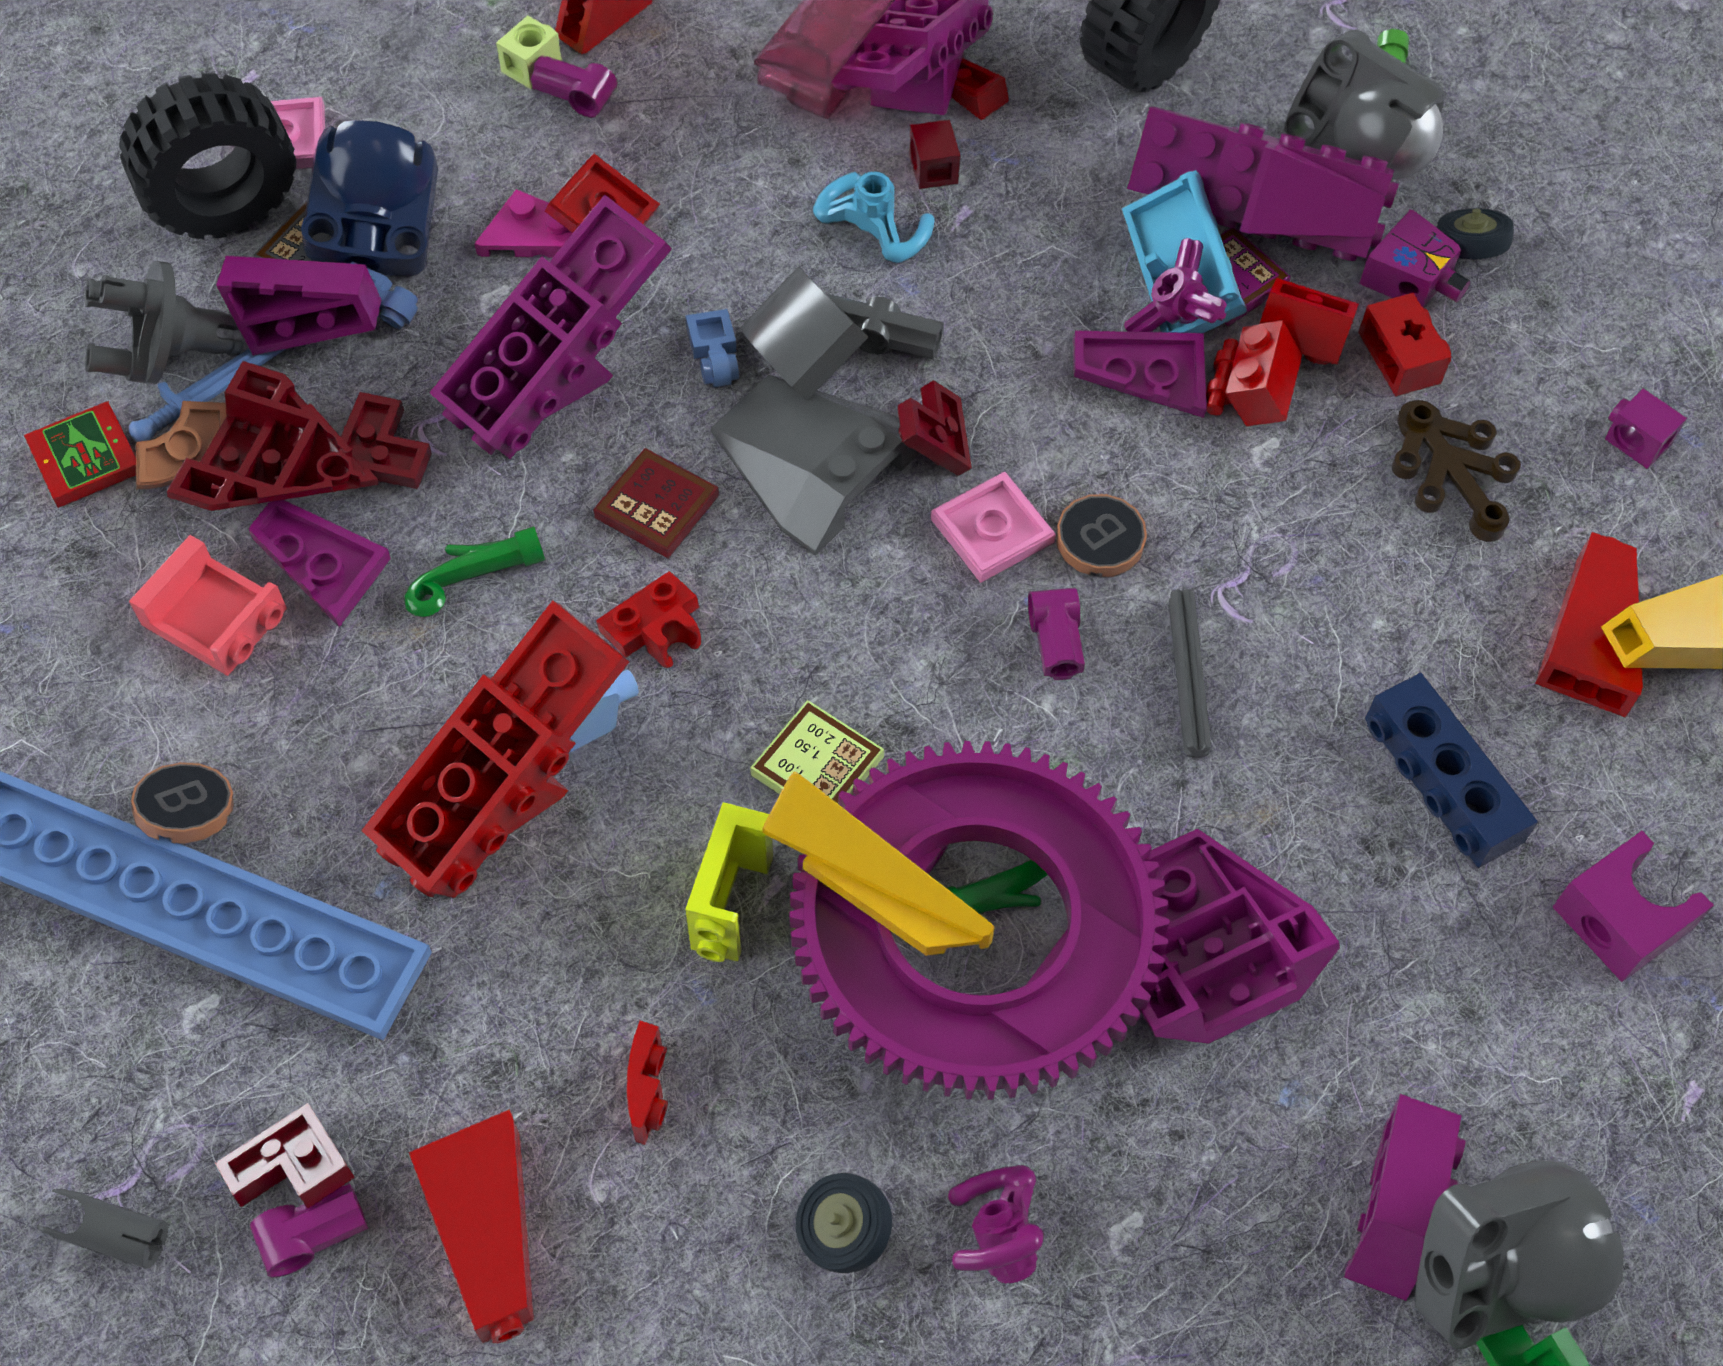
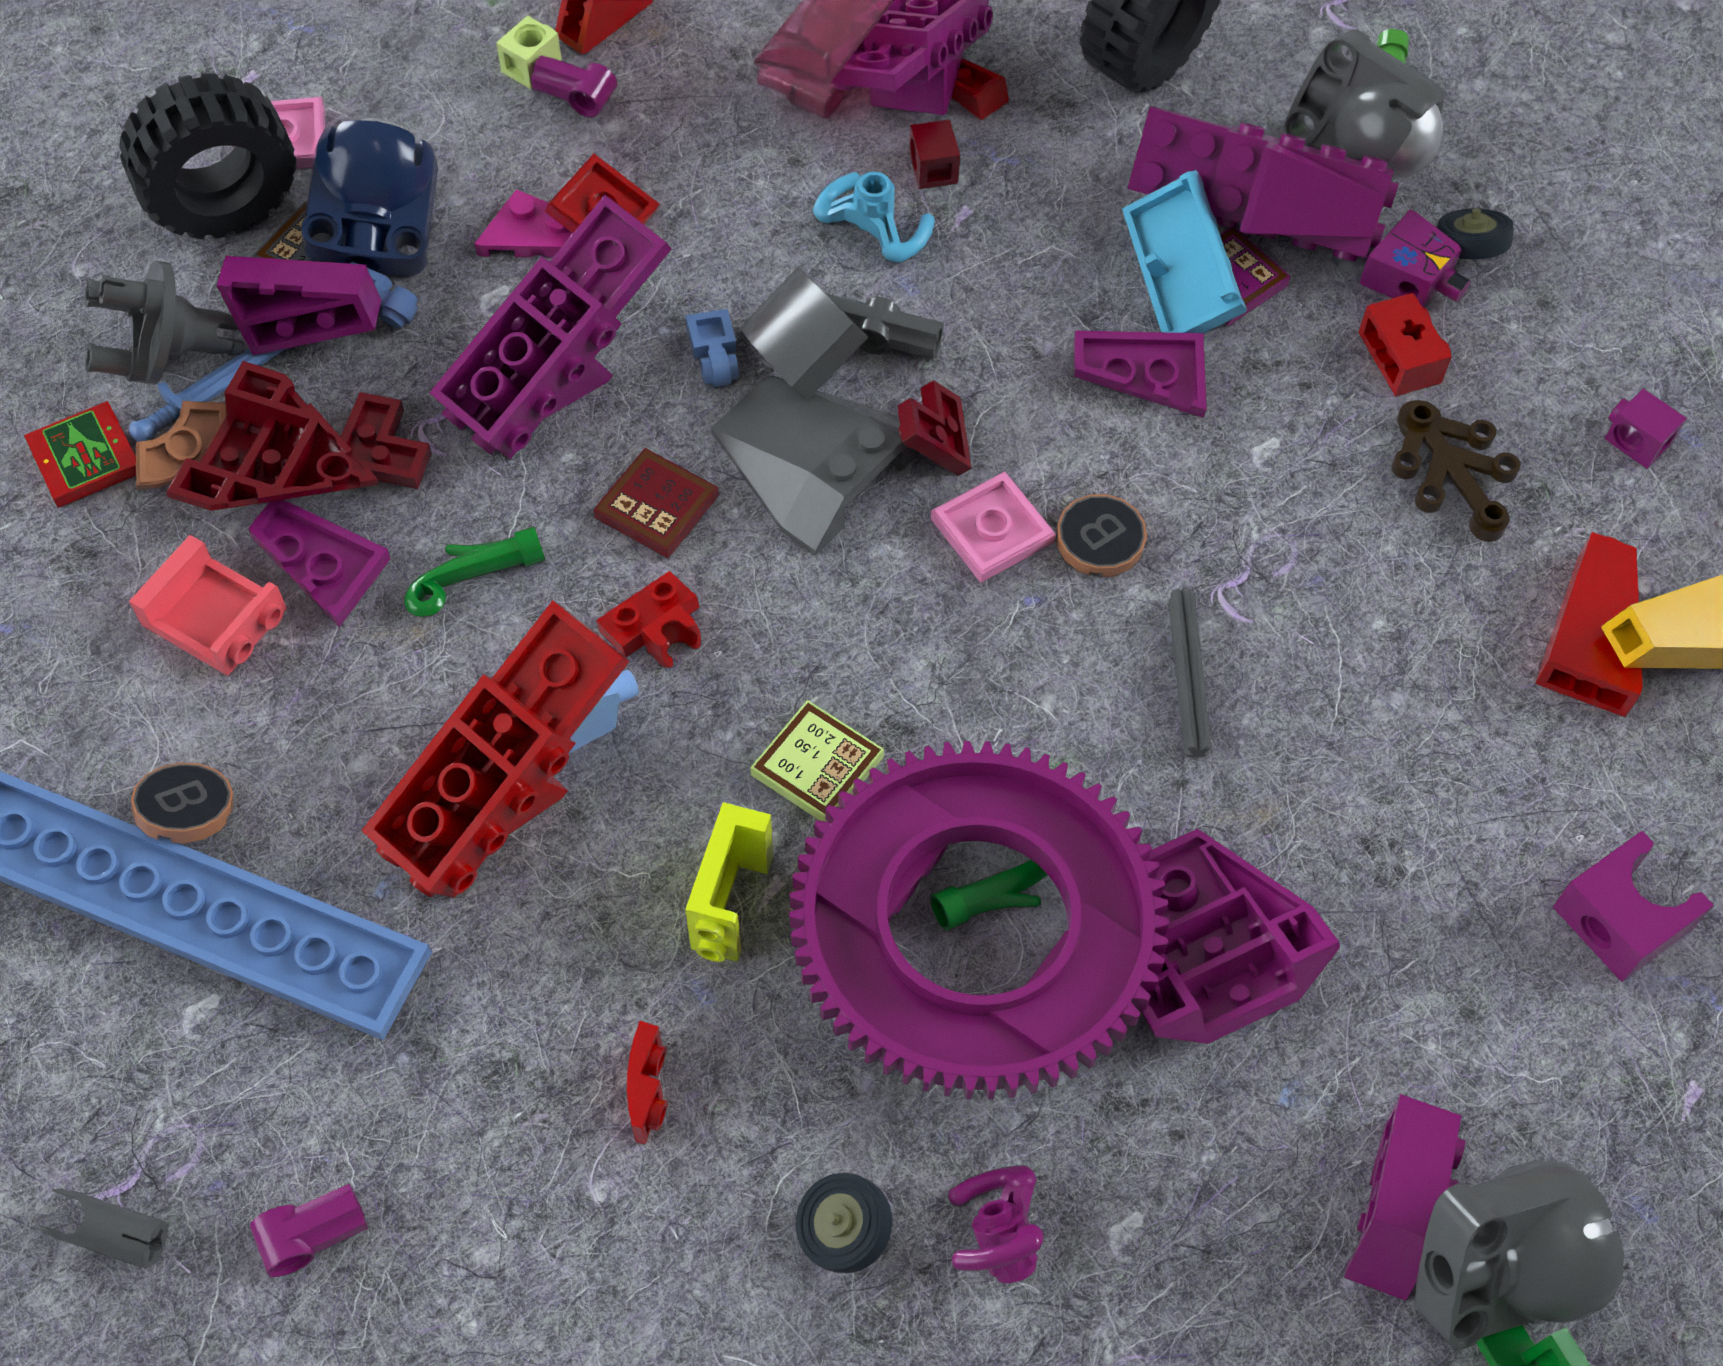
(292, 1149): plate -> none
(481, 1217): red slope -> none
(872, 872): yellow wedge -> none
(1057, 623): magenta piece -> none
(1179, 294): magenta bush -> none
(1256, 374): red brick -> none
(1313, 319): red brick -> none
(1447, 744): dark blue brick -> none

